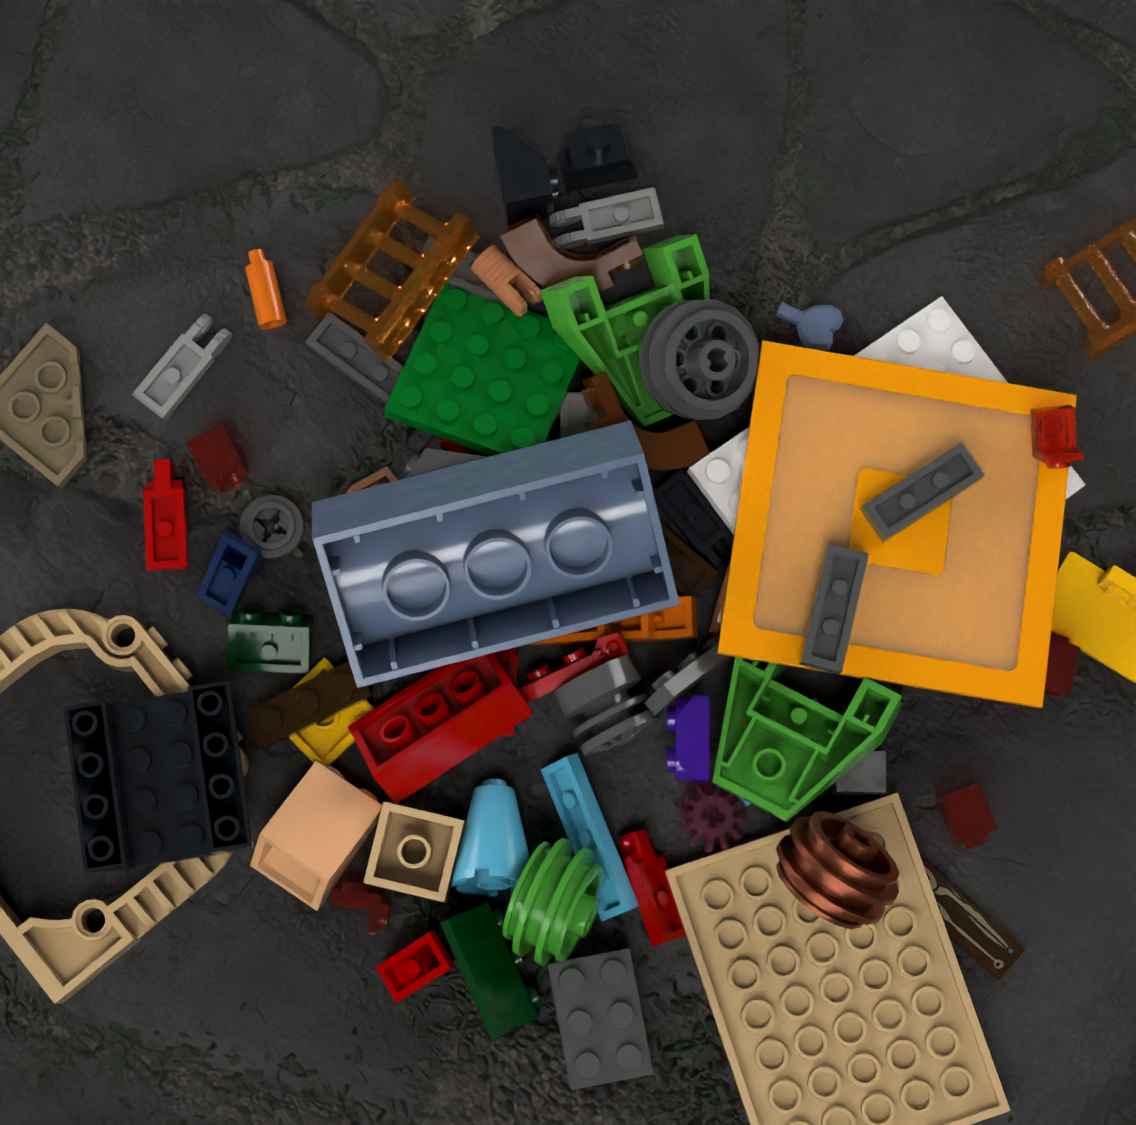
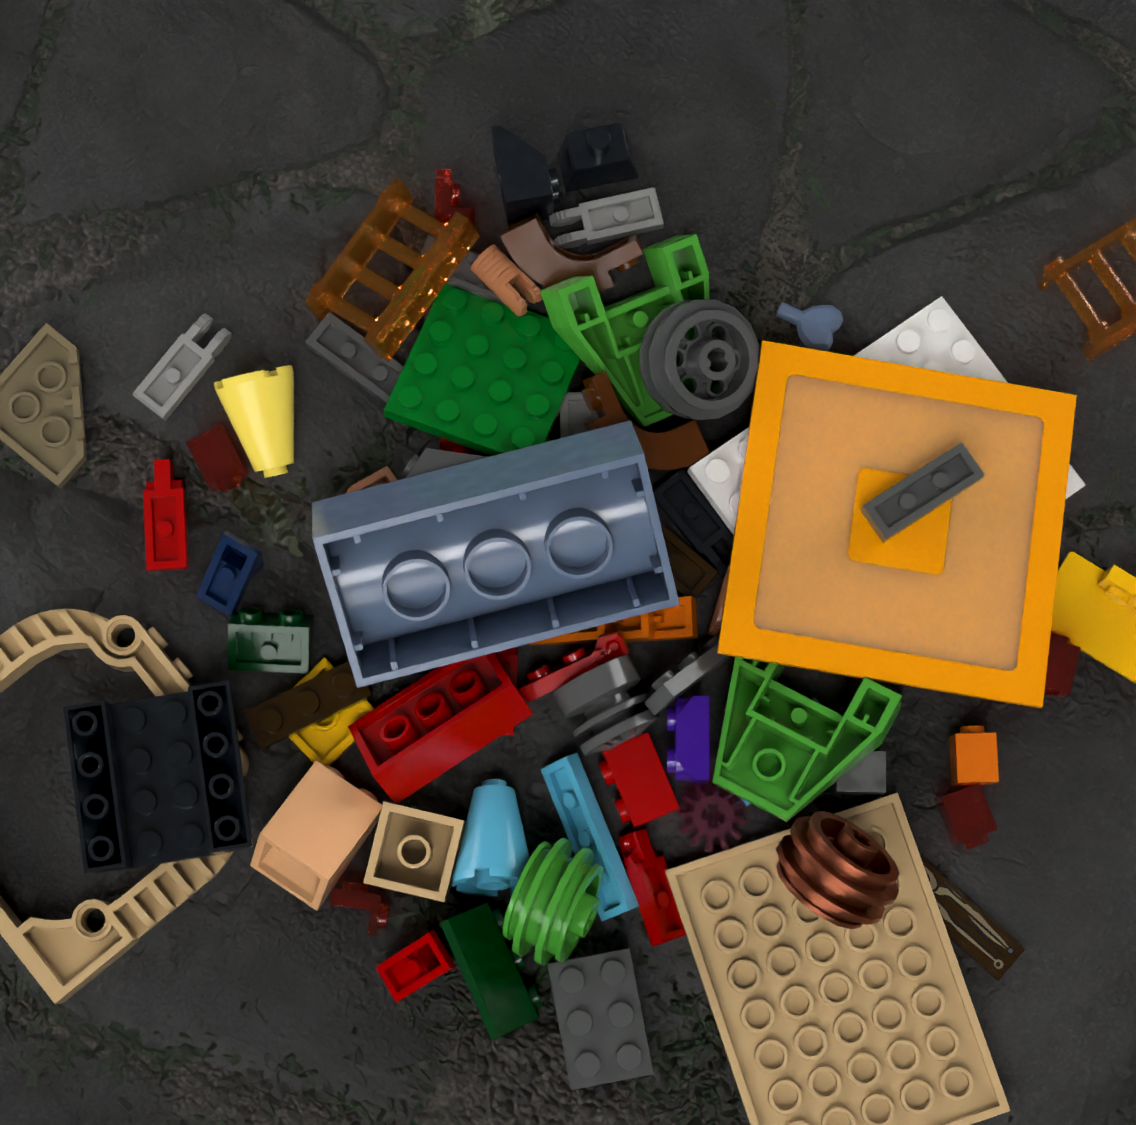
(262, 416): none -> light yellow cone
(265, 291): orange cylinder -> none
(266, 509): dark grey gear -> none
(447, 197): none -> clear red bracket
(639, 781): none -> red brick
(833, 609): dark grey plate -> none
(973, 757): none -> orange brick
(1055, 436): clear red bracket -> none

